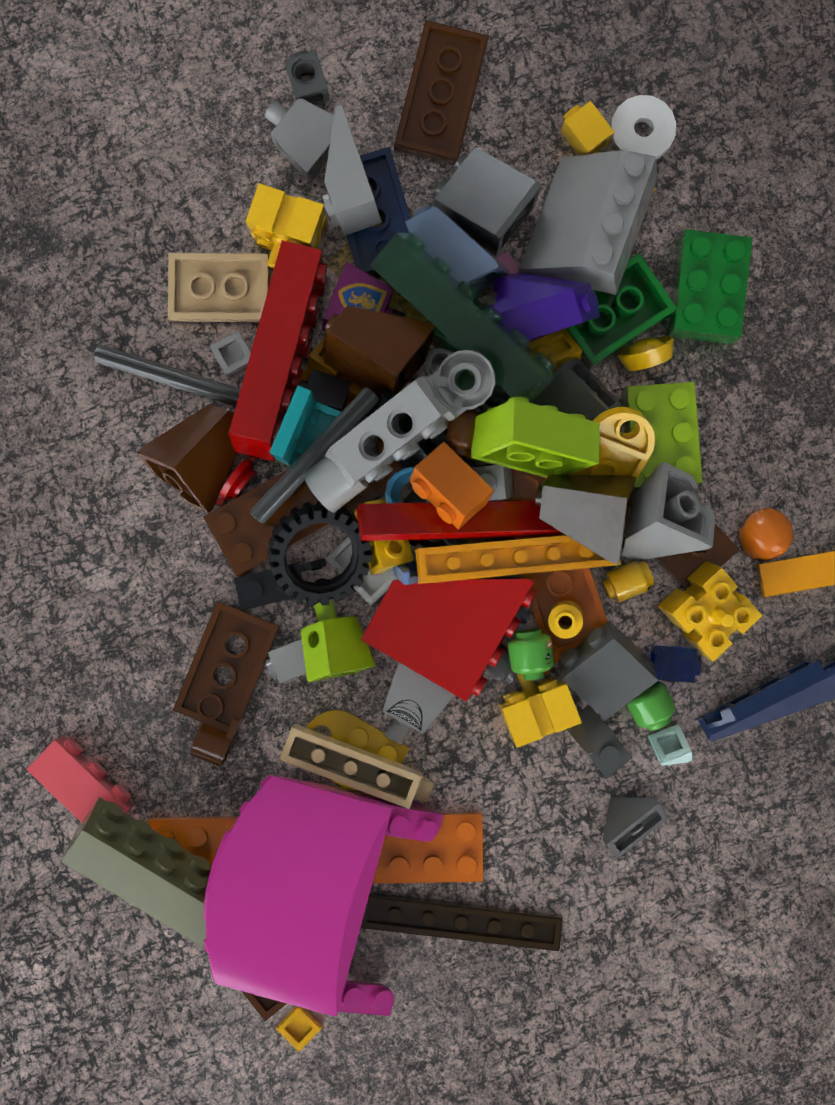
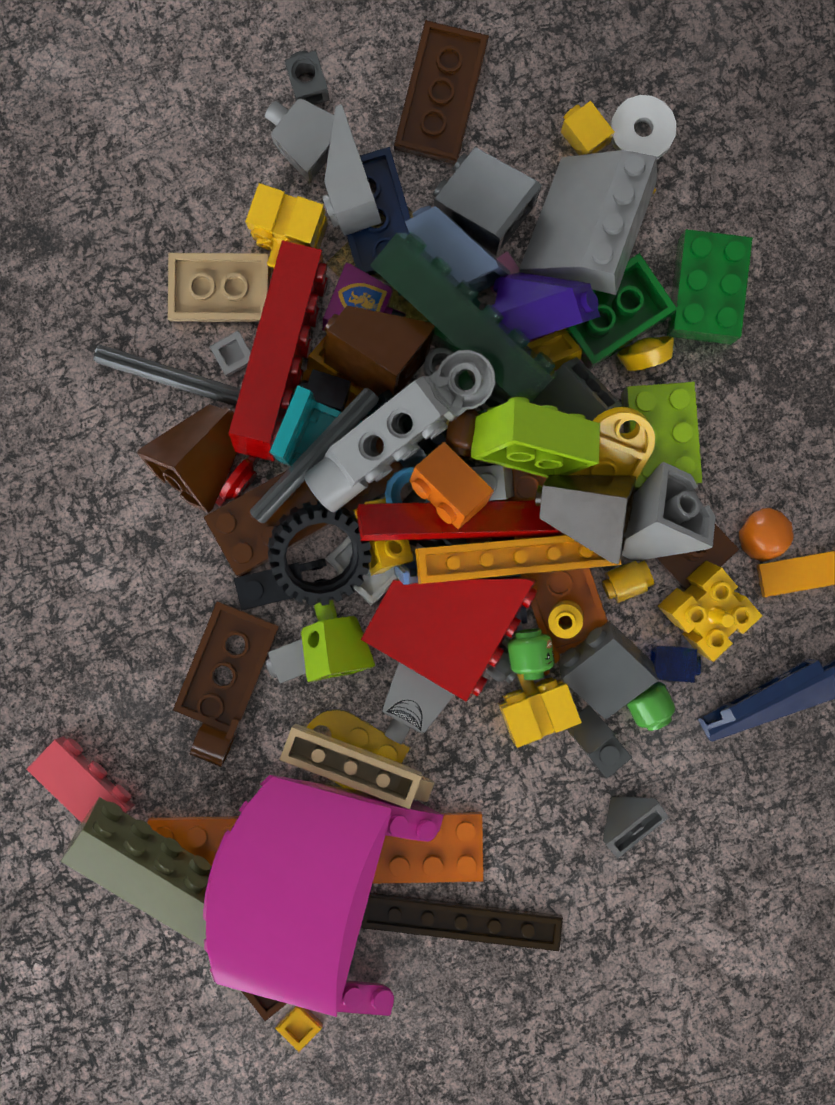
(670, 746): light aqua slope -> none

